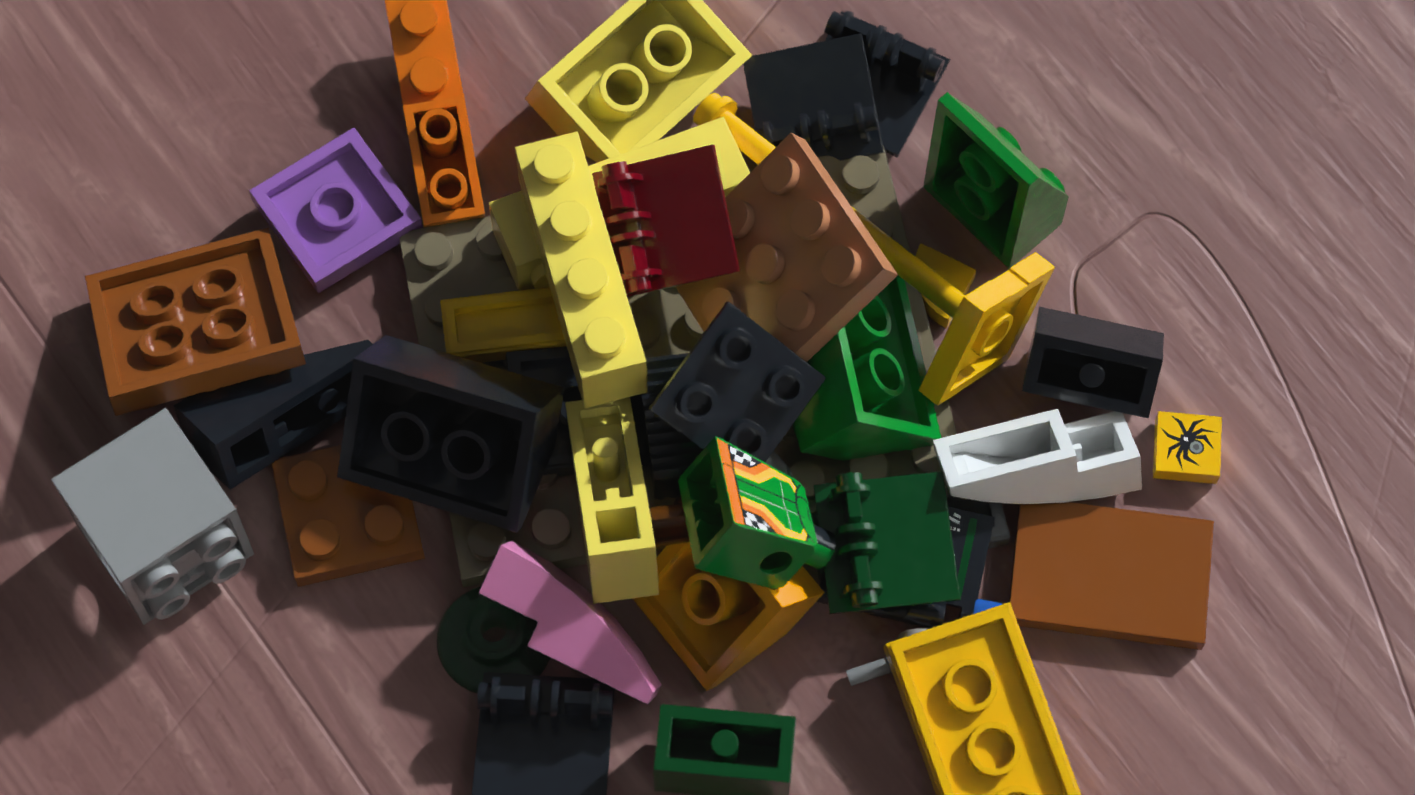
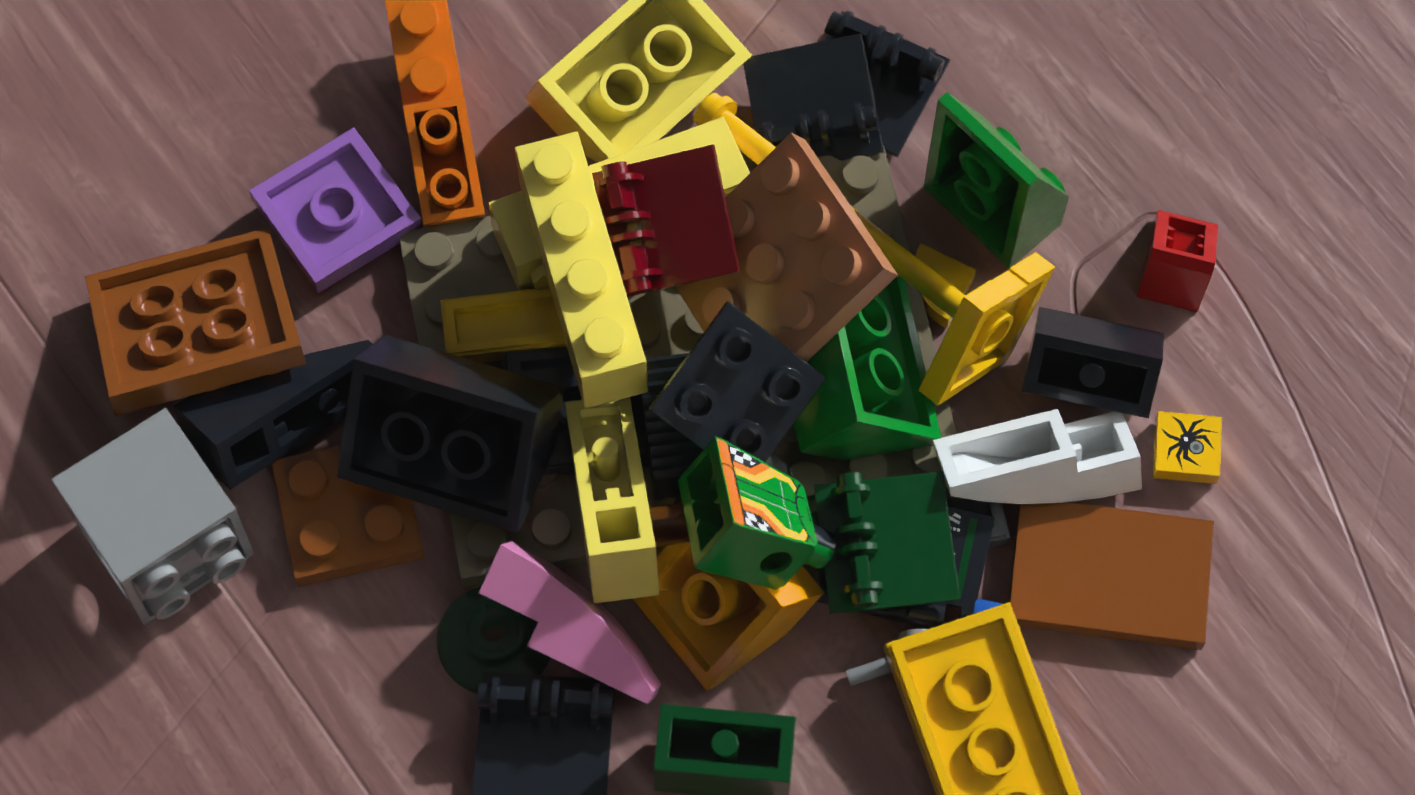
(1179, 261): none -> red slope

